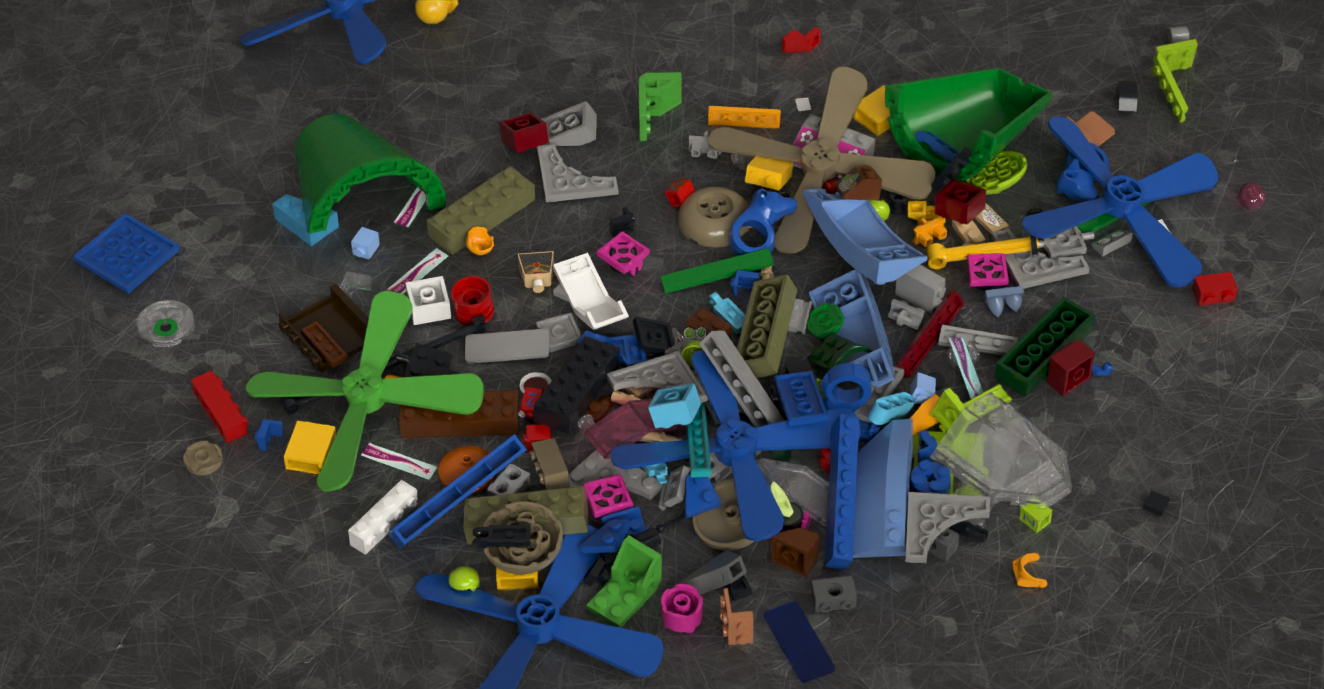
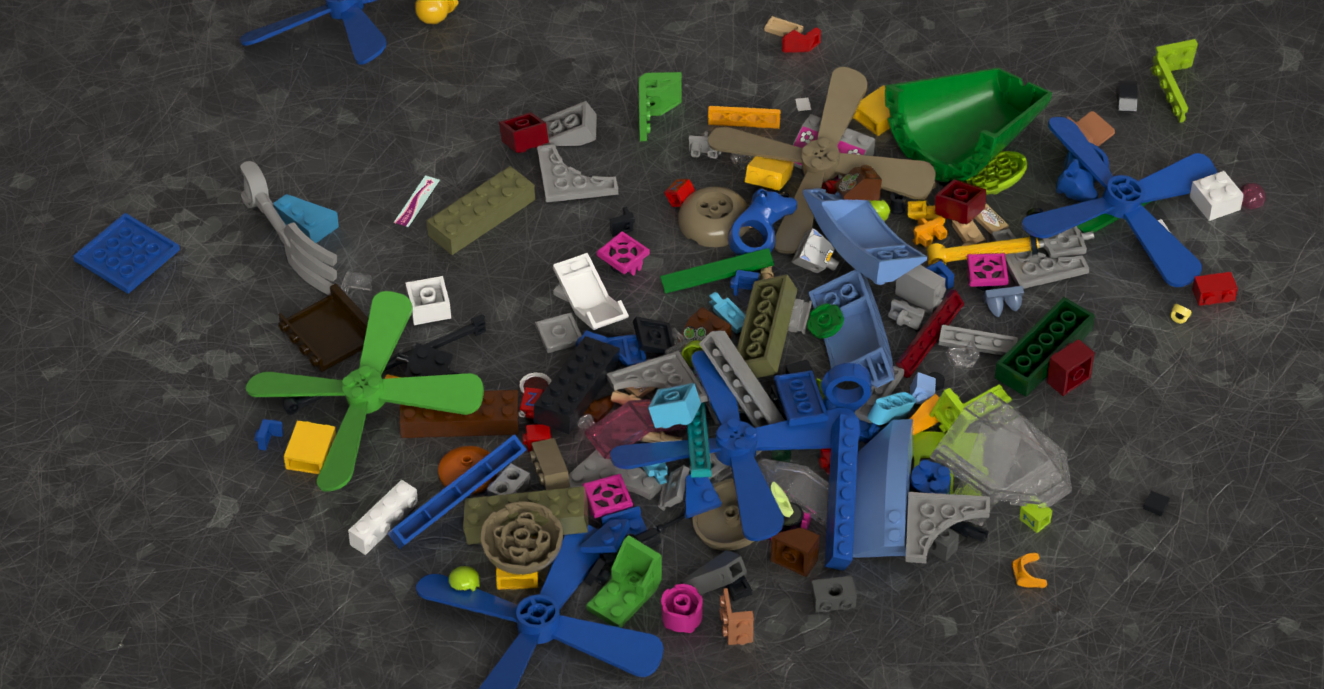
(165, 323): clear tile -> none
(202, 458): dark tan tile -> none
(219, 406): red brick -> none
(301, 251): none -> light grey piece
(324, 344): reddish brown tile -> none
(343, 152): green cone -> none
(365, 243): light blue brick -> none
(399, 461): sticker -> none
(419, 270): sticker -> none
(472, 298): red wheel -> none
(479, 241): light orange hair -> none
(501, 536): black hinge -> none
(507, 346): light grey piece -> none
(536, 269): torso -> none
(781, 27): none -> tan tile
(799, 642): clear blue piece -> none
(815, 253): none -> light grey torso
(834, 352): dark green piece -> none
(927, 444): blue bracket -> none
(937, 145): blue plate -> none
(942, 270): none -> blue bracket
(953, 169): black plate -> none
(966, 367): clear light blue sticker -> none
(1104, 370): blue arm -> none
(1112, 241): light grey slope -> none
(1178, 34): light grey beam -> none
(1181, 310): none -> light yellow tile
(1216, 195): none -> white brick

